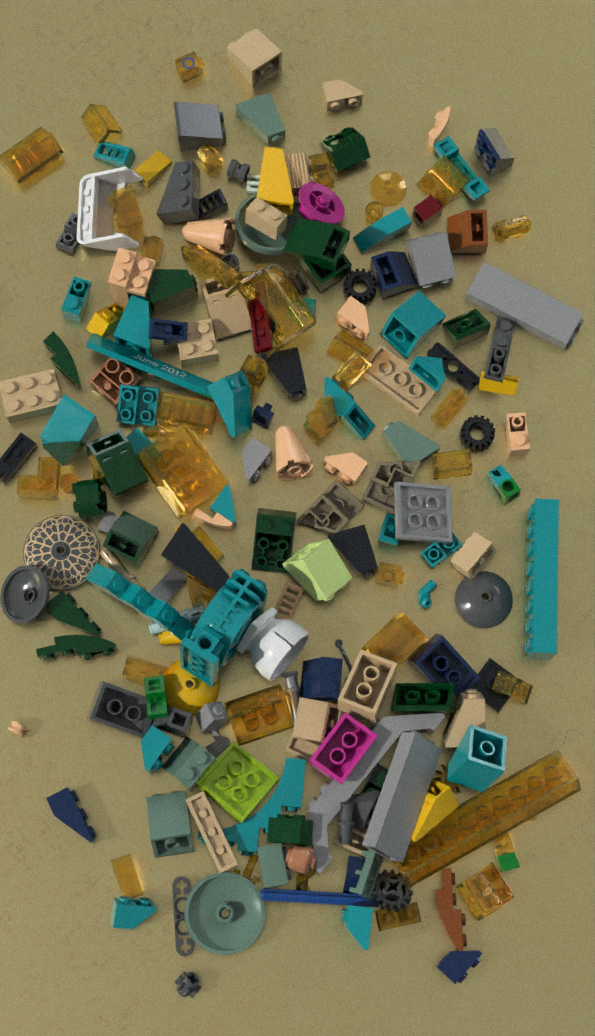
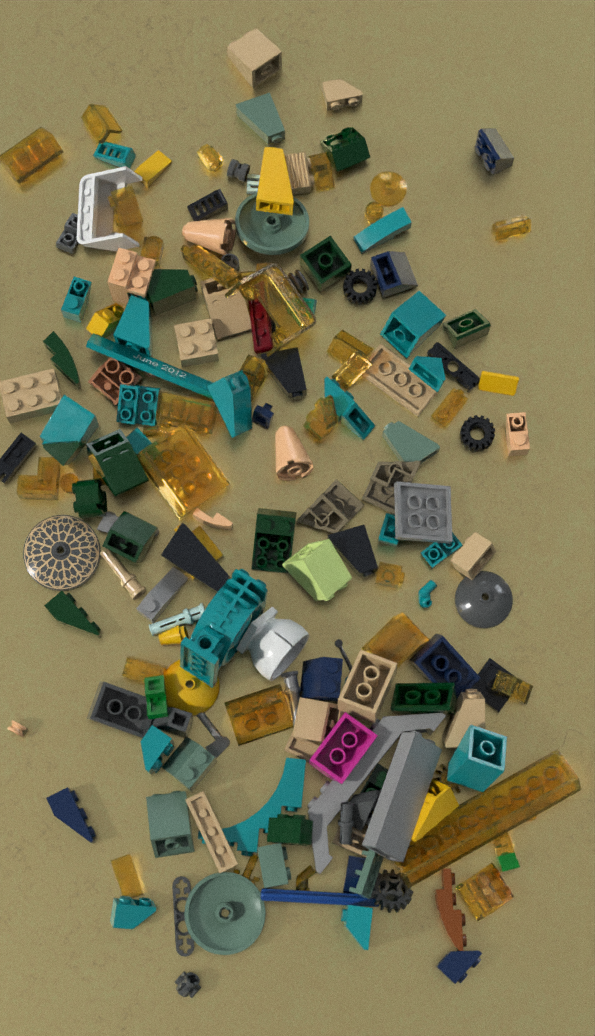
(24, 594): dark grey dish -> none
(85, 646): dark green slope -> none
(140, 600): teal arch -> none
(168, 331): dark blue slope -> none
(181, 194): dark grey wedge -> none
(189, 66): clear yellow brick -> none
(196, 588): clear yellow slope -> none
(198, 125): slope -> none
(211, 716): light grey brick -> none
(224, 505): teal slope -> none
(237, 781): lime plate -> none
(254, 457): light grey slope -> none
(266, 218): tan brick -> none
(295, 588): light nougat slope -> none
(301, 858): nougat head -> none
(317, 242): dark green slope -> none
(320, 204): dark pink wheel -> none
(346, 465): light nougat slope -> none
(354, 316): light nougat slope -> none
(404, 917): clear yellow slope -> none
(427, 210): dark red brick -> none
(431, 259): light grey slope -> none
(440, 125): light nougat slope -> none
(443, 181): clear yellow slope -> none
(451, 464): clear yellow hinge -> none
(468, 232): dark orange slope -> none
(476, 186): teal slope -> none
(499, 350): dark grey slope -> none
(504, 484): leg -> none
(526, 305): light grey brick -> none
(542, 579): teal brick -> none

